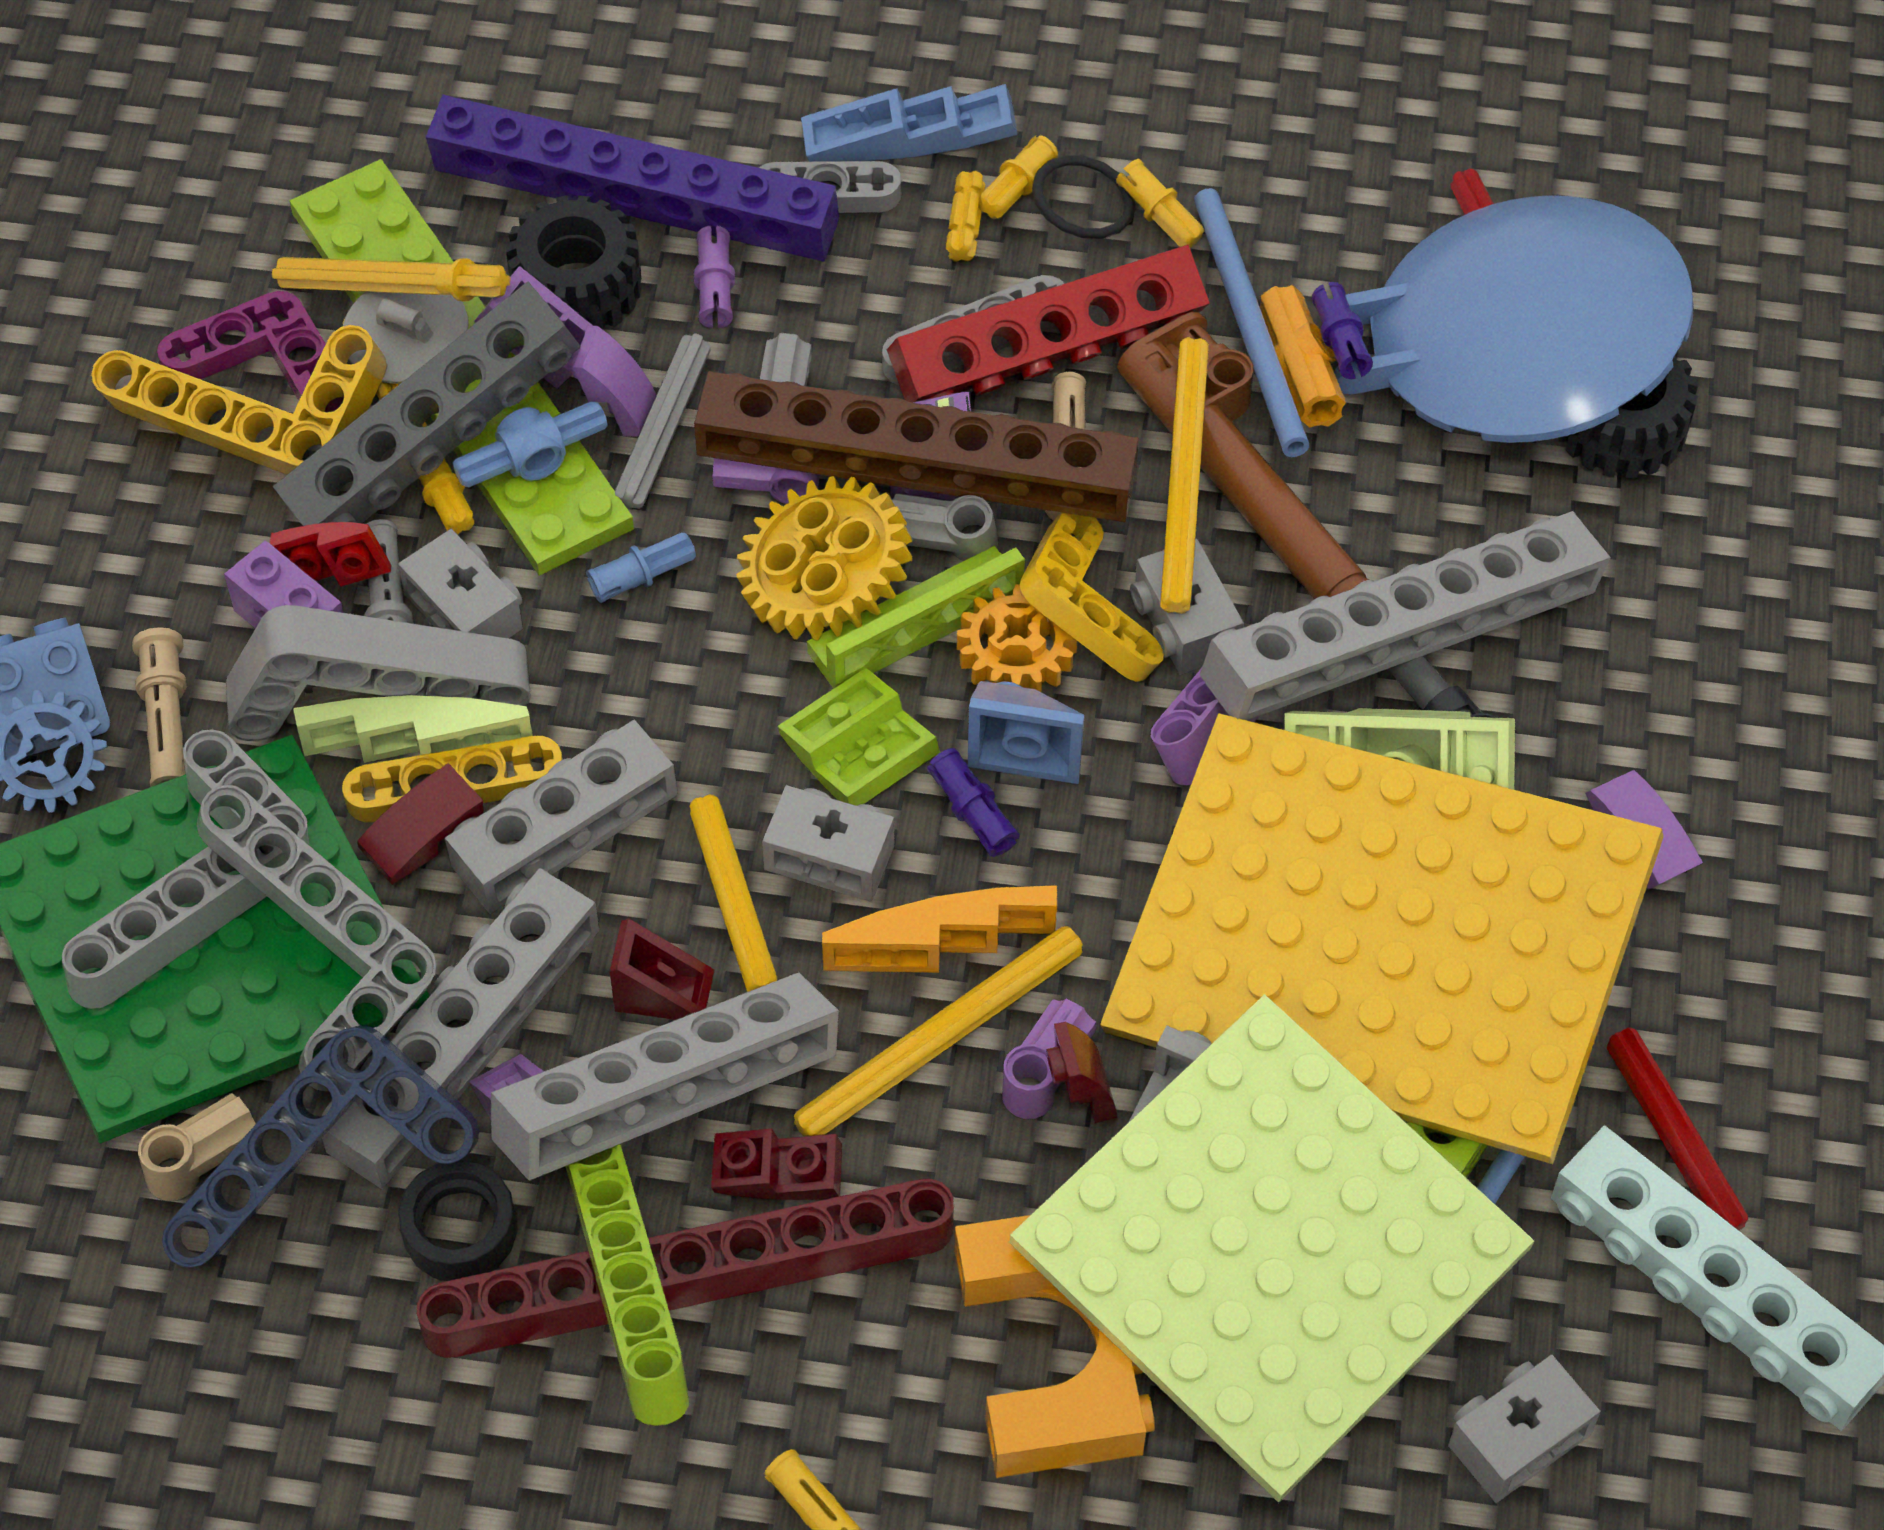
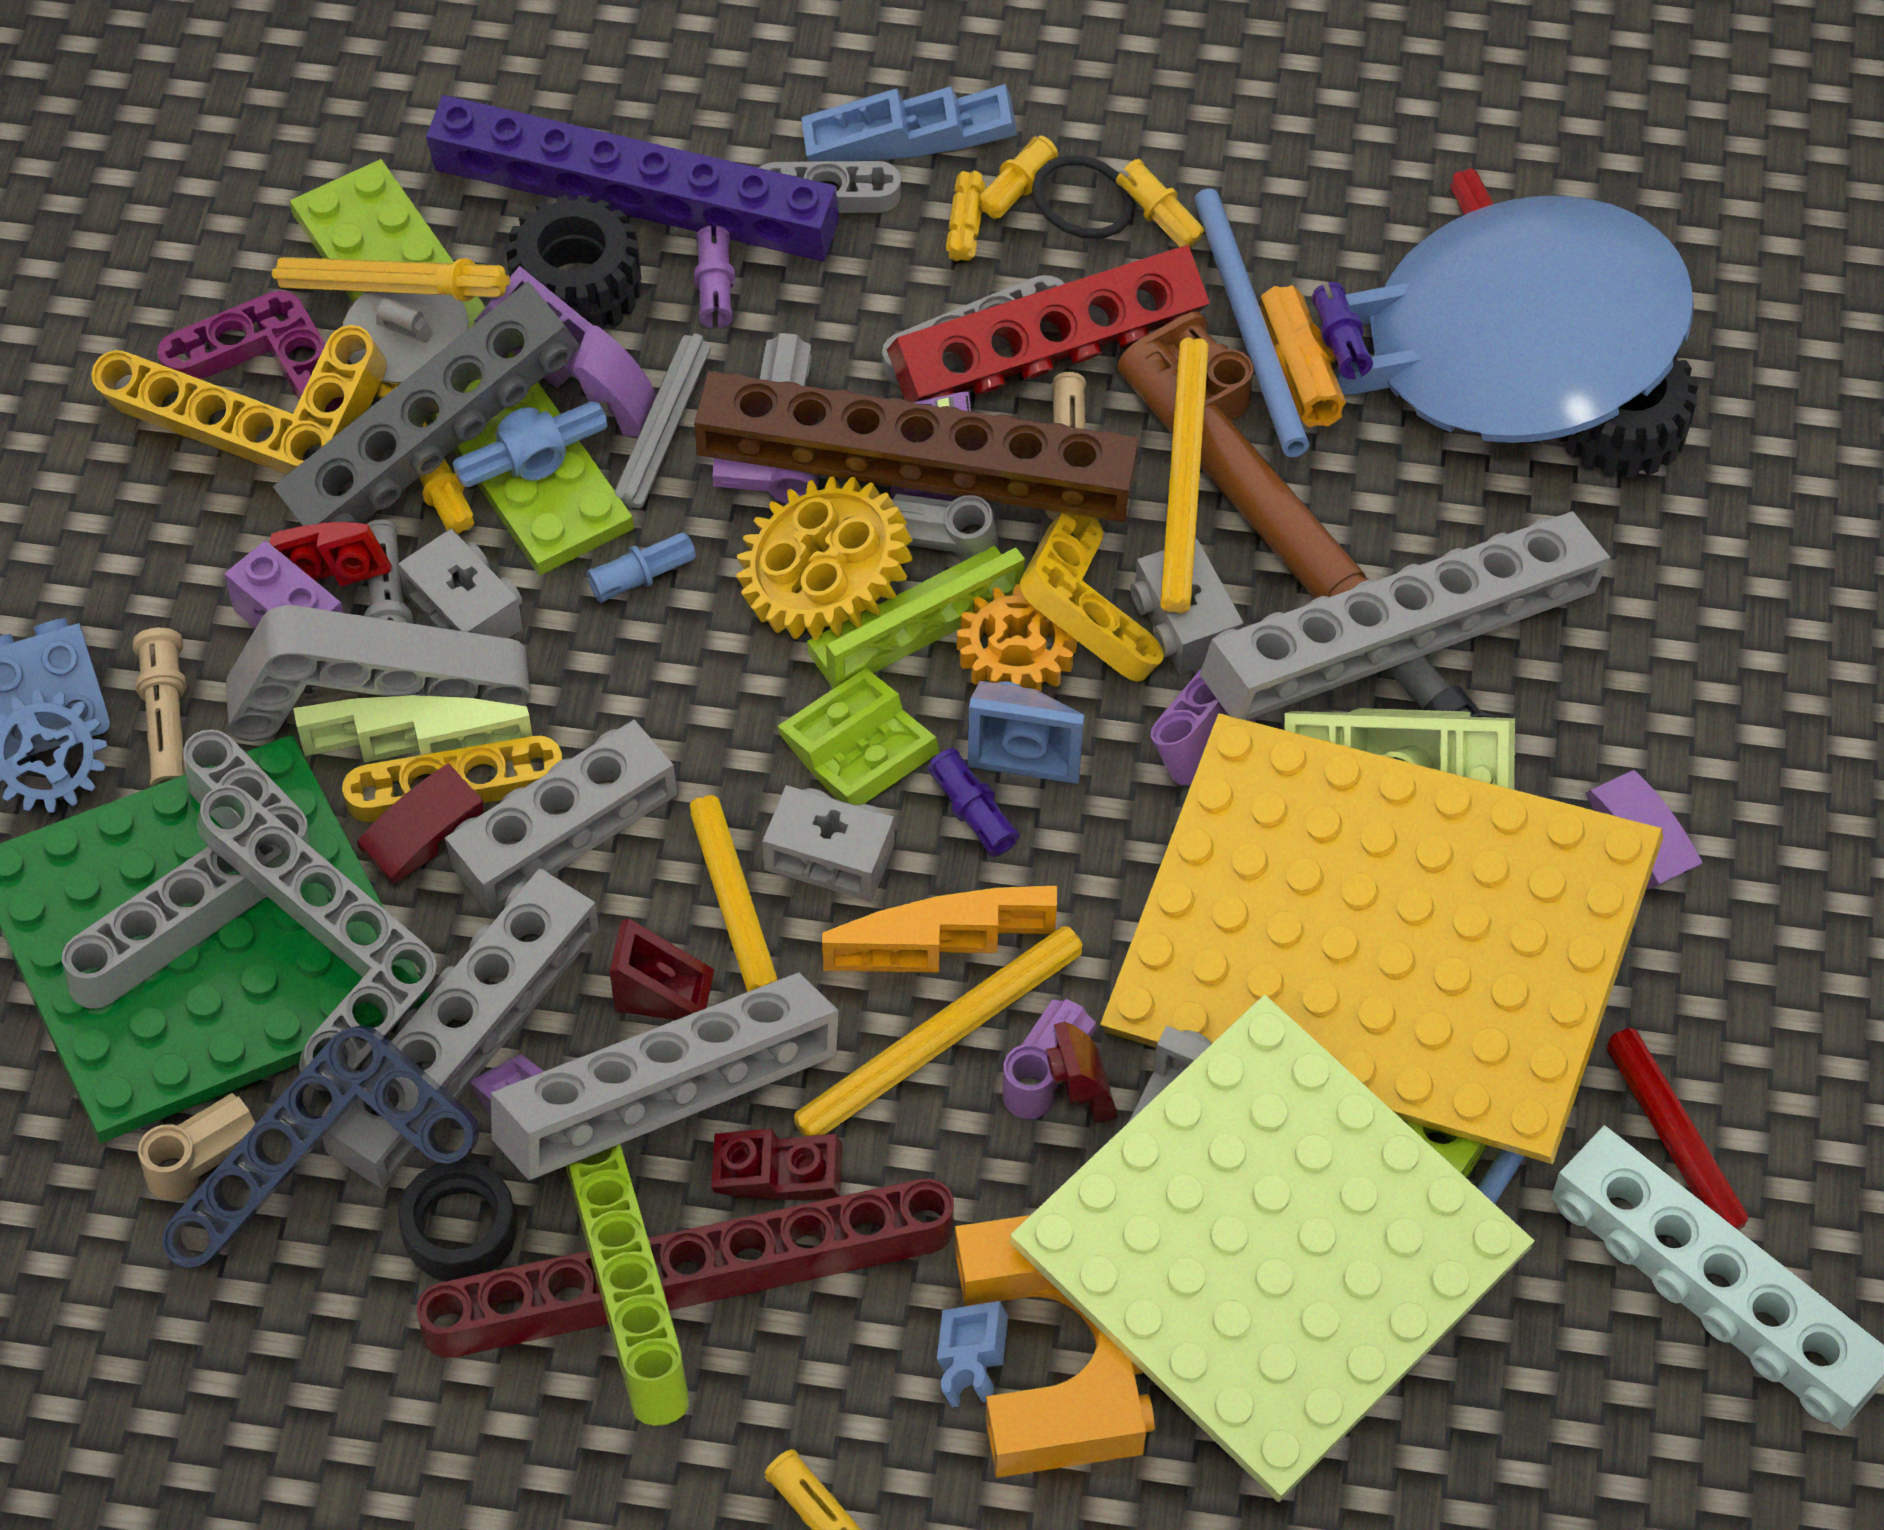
(967, 1345): none -> medium blue plate
(1507, 1455): light grey brick -> none

